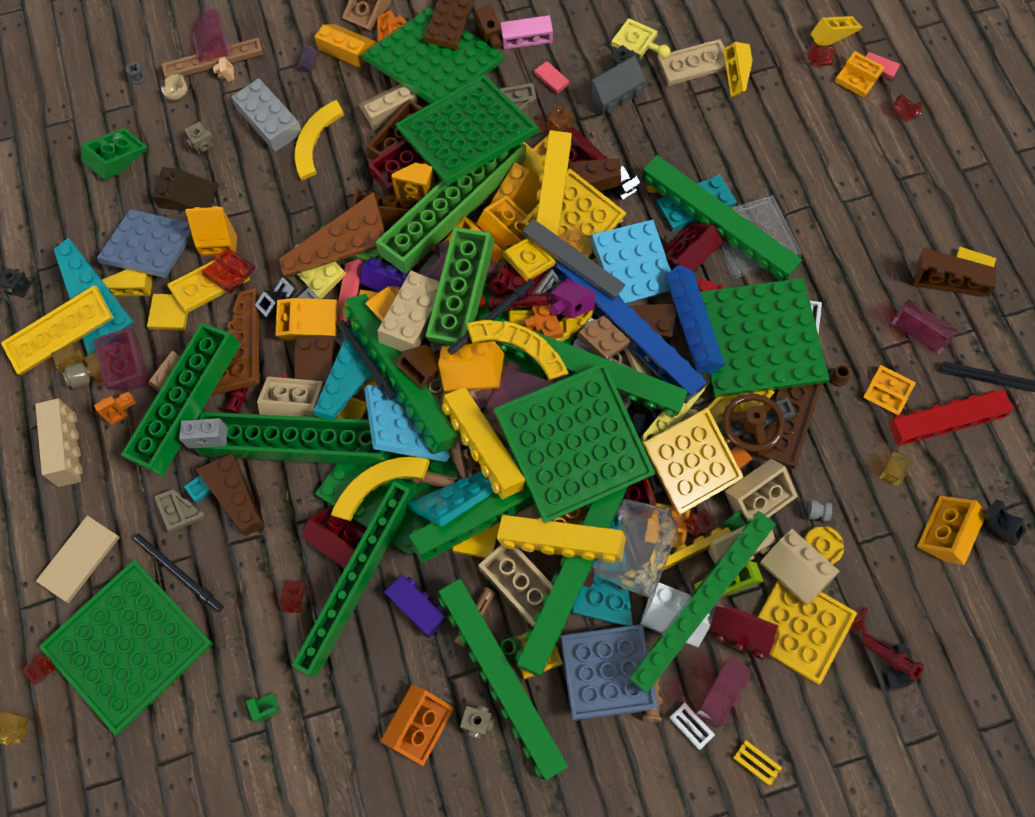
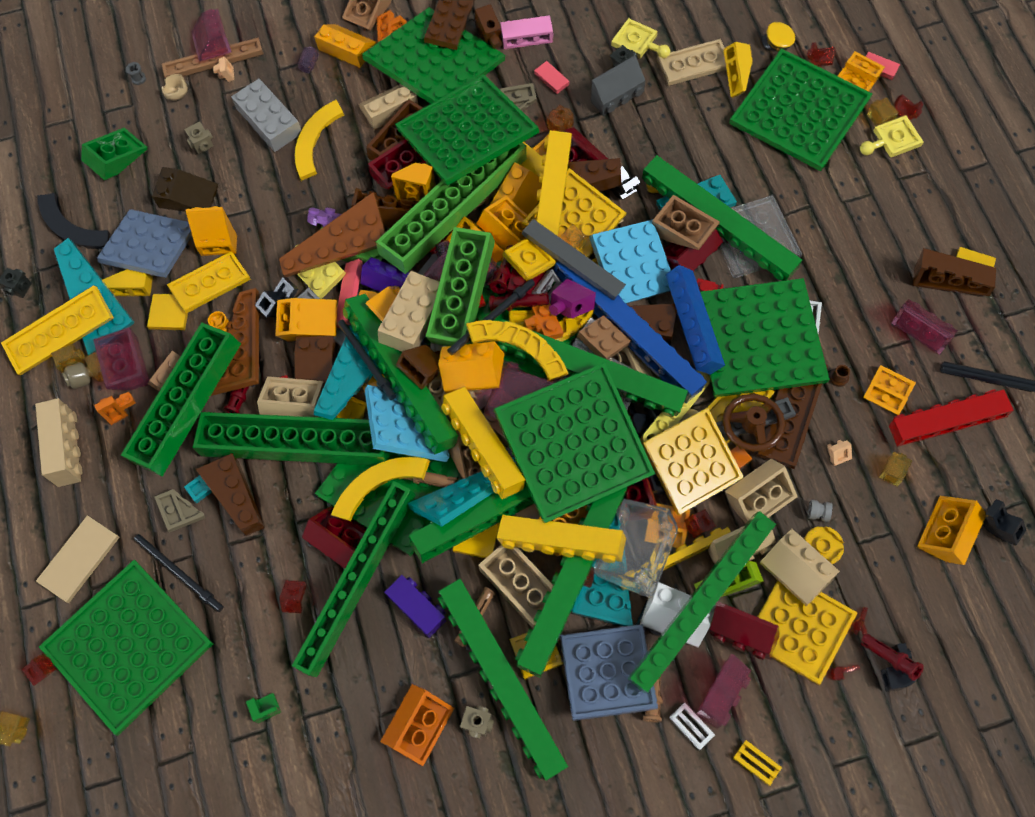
(64, 229): none -> black tile
(203, 433): light grey brick -> none
(218, 320): none -> light orange wheel
(228, 270): clear red slope -> none
(321, 216): none -> medium lavender plate
(517, 645): green piece -> none
(684, 224): none -> medium nougat slope
(735, 521): green piece -> none
(778, 36): none -> yellow piece
(801, 109): none -> green plate
(834, 29): yellow slope -> none
(838, 672): none -> clear red hand
(840, 452): none -> light nougat tile
(882, 111): none -> clear yellow brick
(895, 136): none -> light yellow plate

